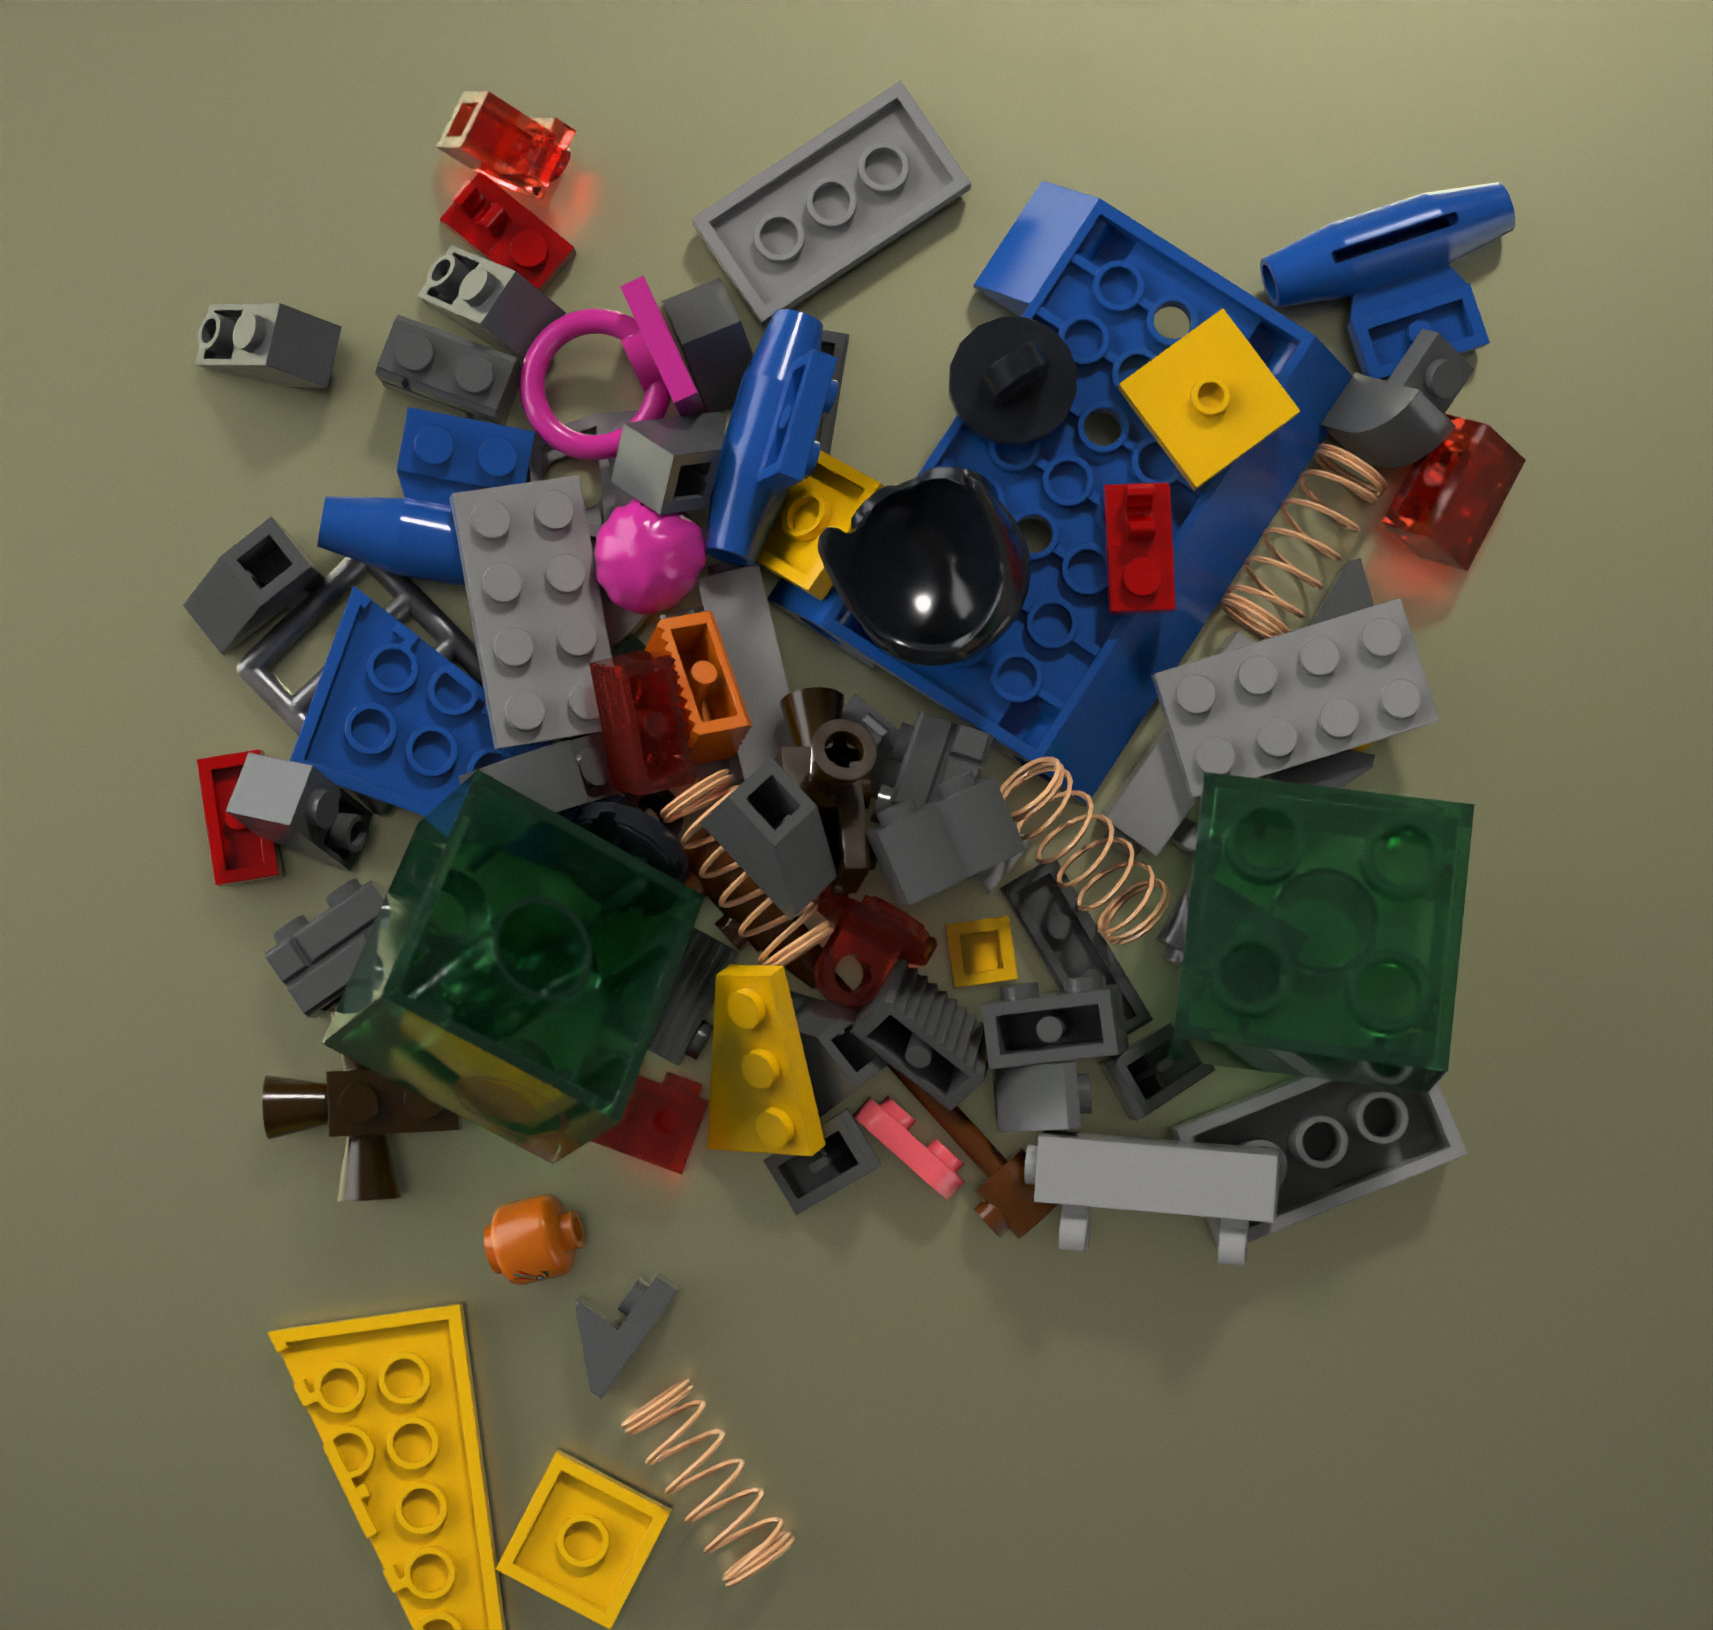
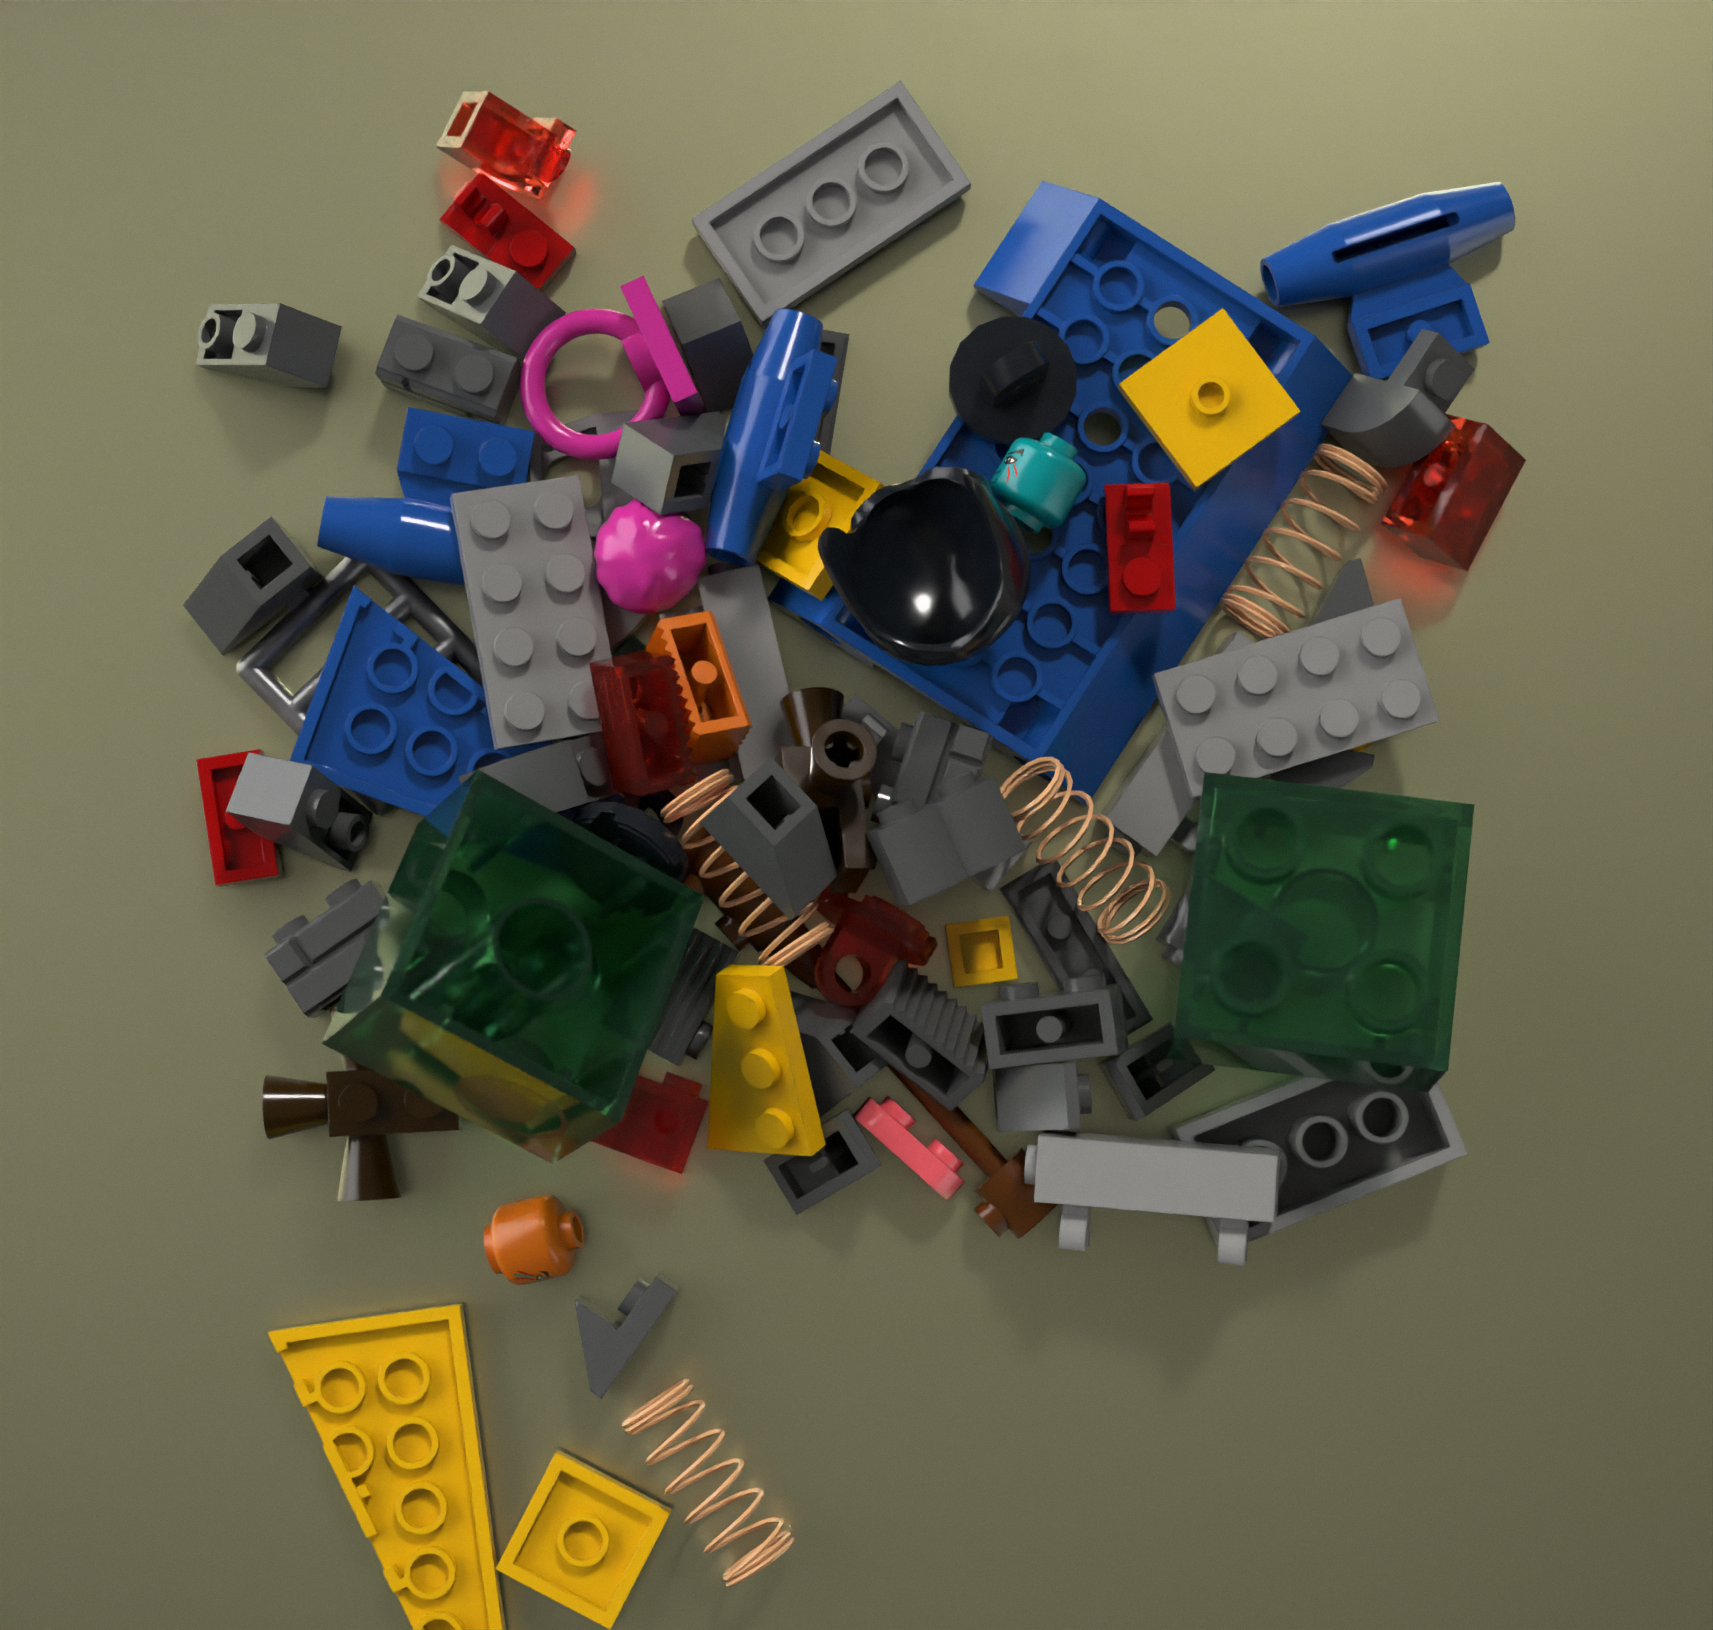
(1039, 481): none -> teal head

